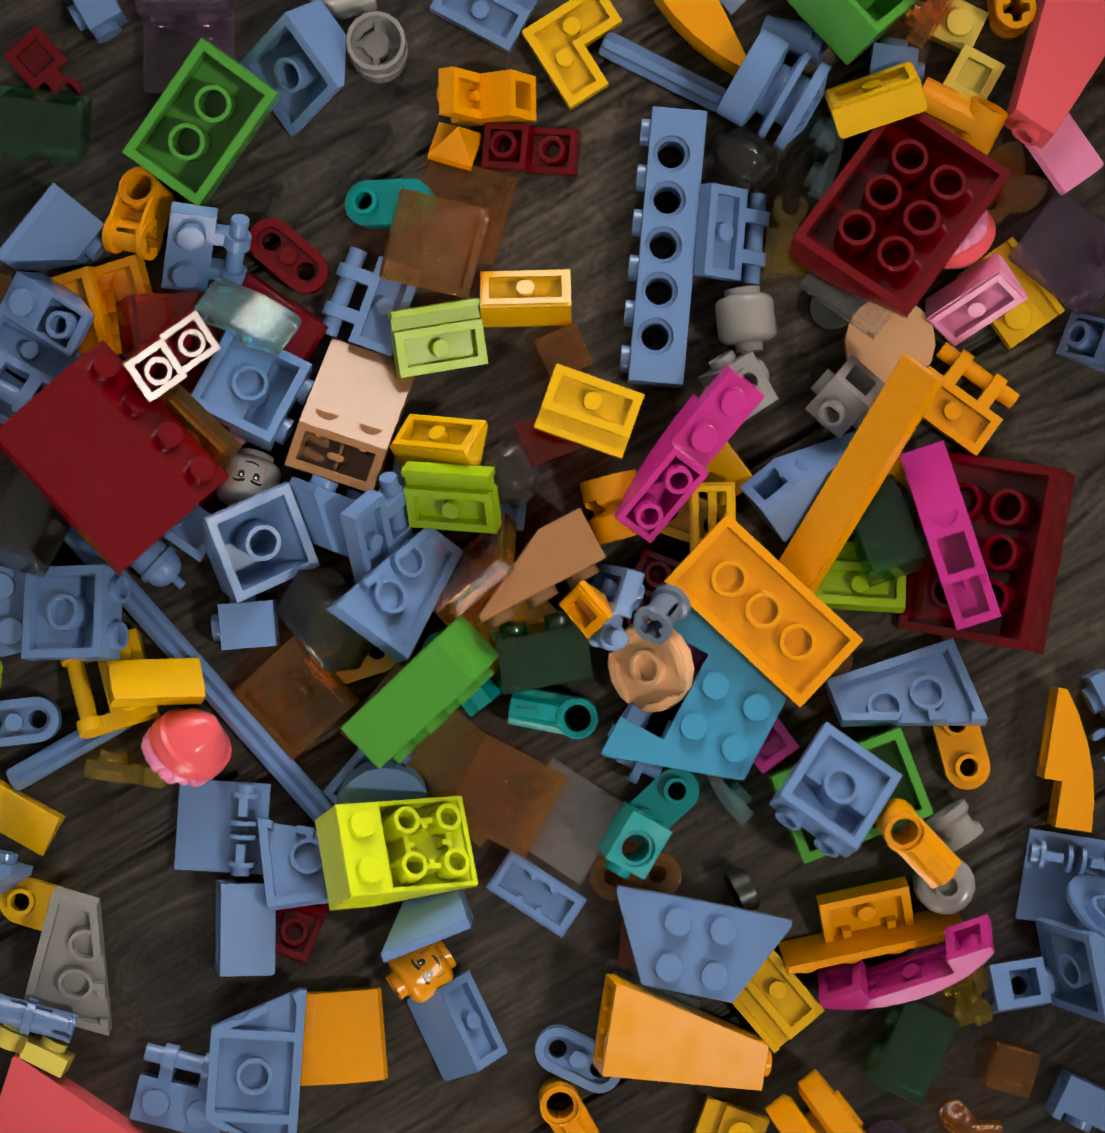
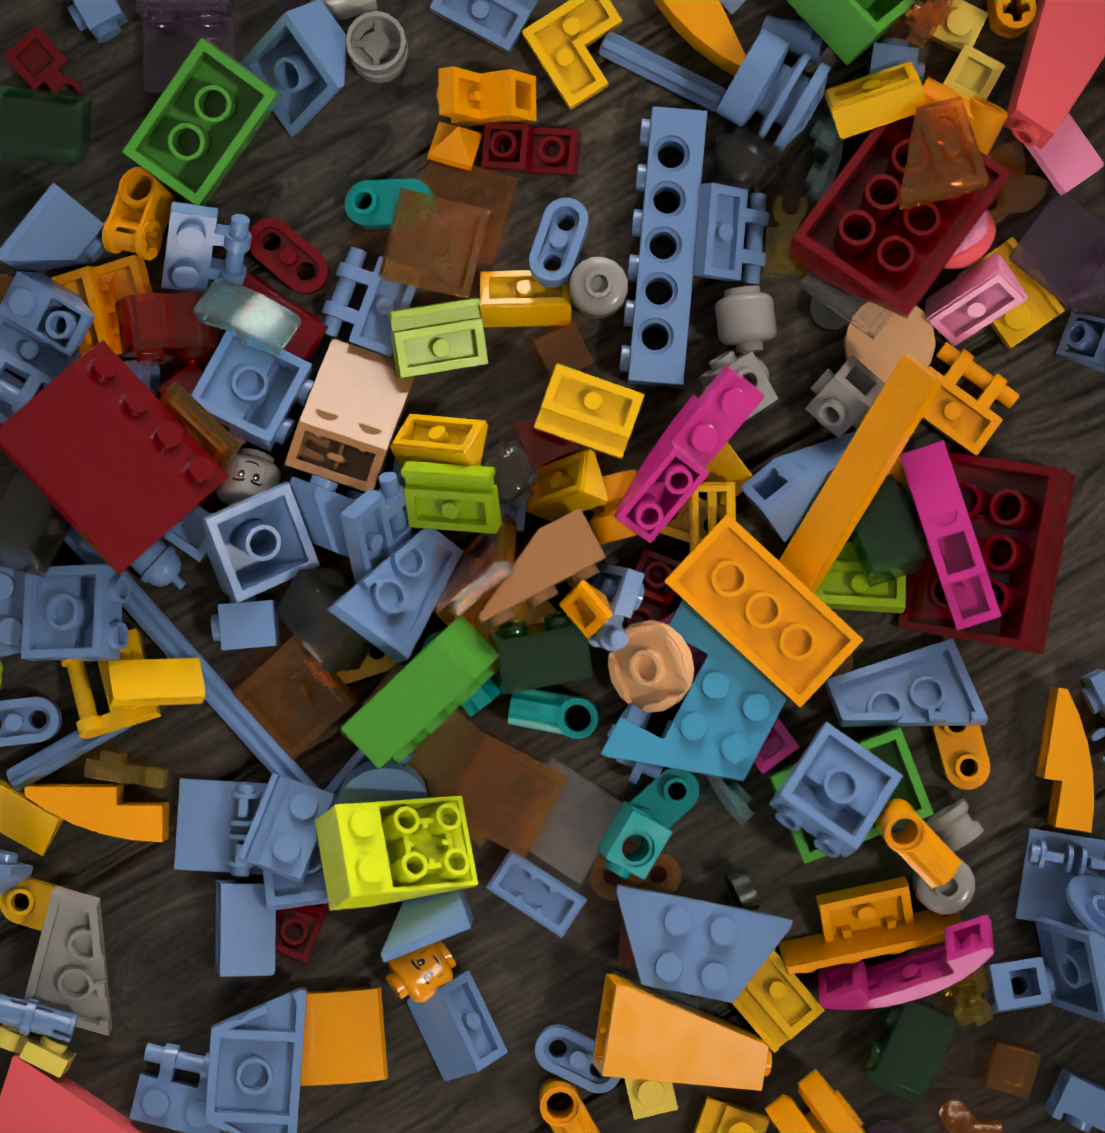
(103, 810): none -> light orange slope
(171, 354): slope -> none
(186, 747): coral hair -> none
(285, 829): none -> medium blue plate
(558, 245): none -> medium blue plate
(567, 486): none -> yellow slope
(598, 287): none -> light grey head
(650, 1097): none -> light yellow plate
(661, 614): sand blue bush -> none
(941, 155): none -> clear orange wing

